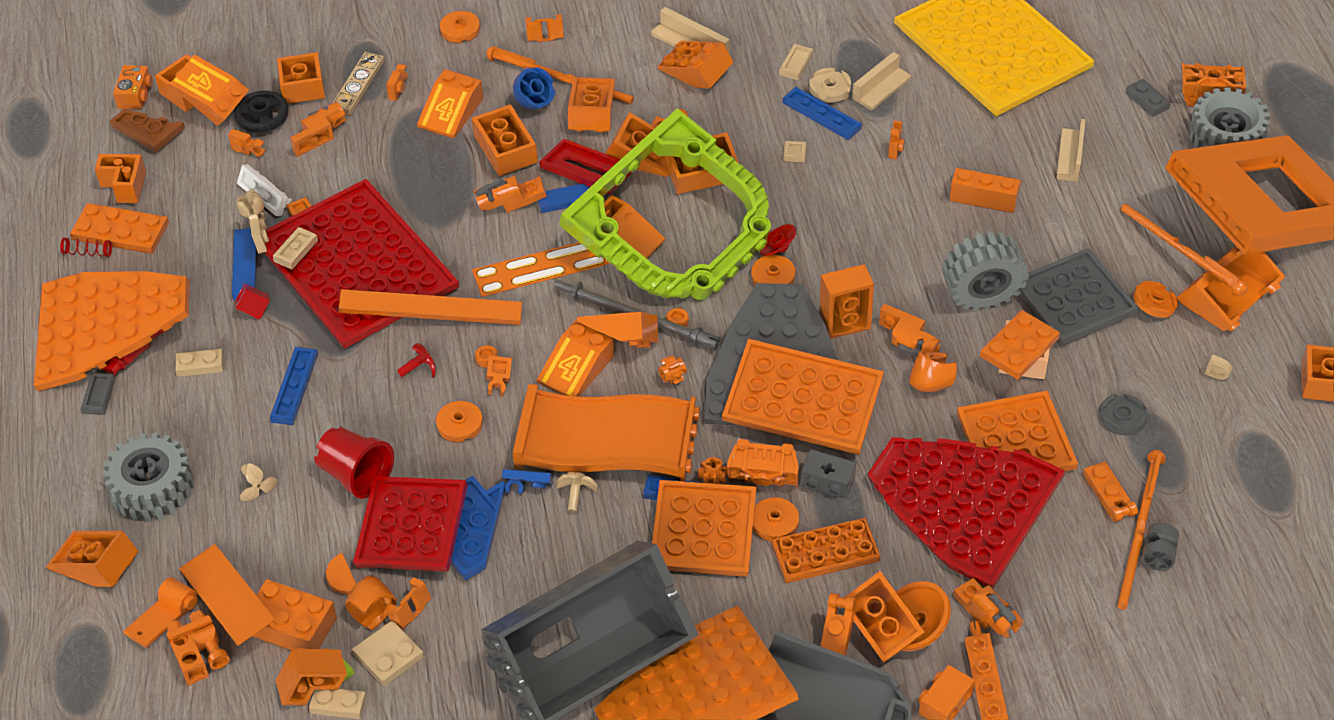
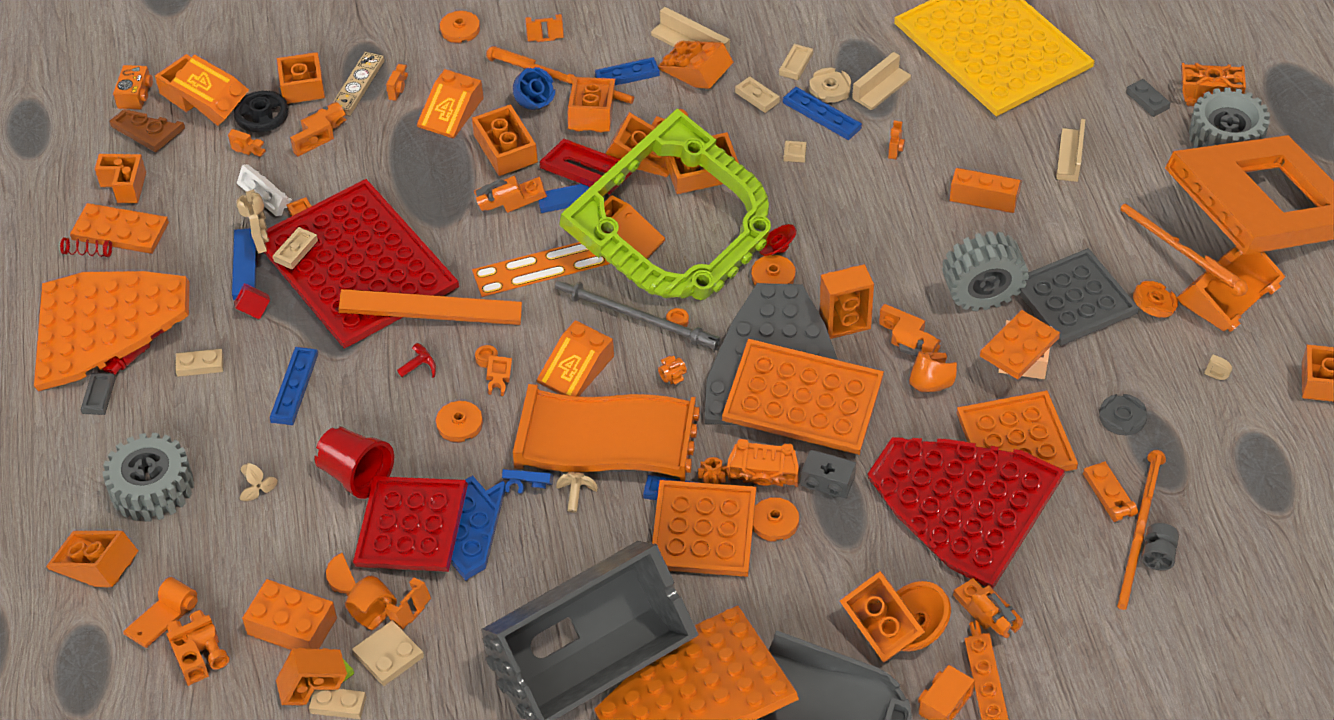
(226, 594): orange sticker -> none
(630, 71): none -> blue tile
(635, 328): orange slope -> none
(757, 94): none -> tan plate
(825, 550): orange tile -> none
(838, 627): orange plate -> none

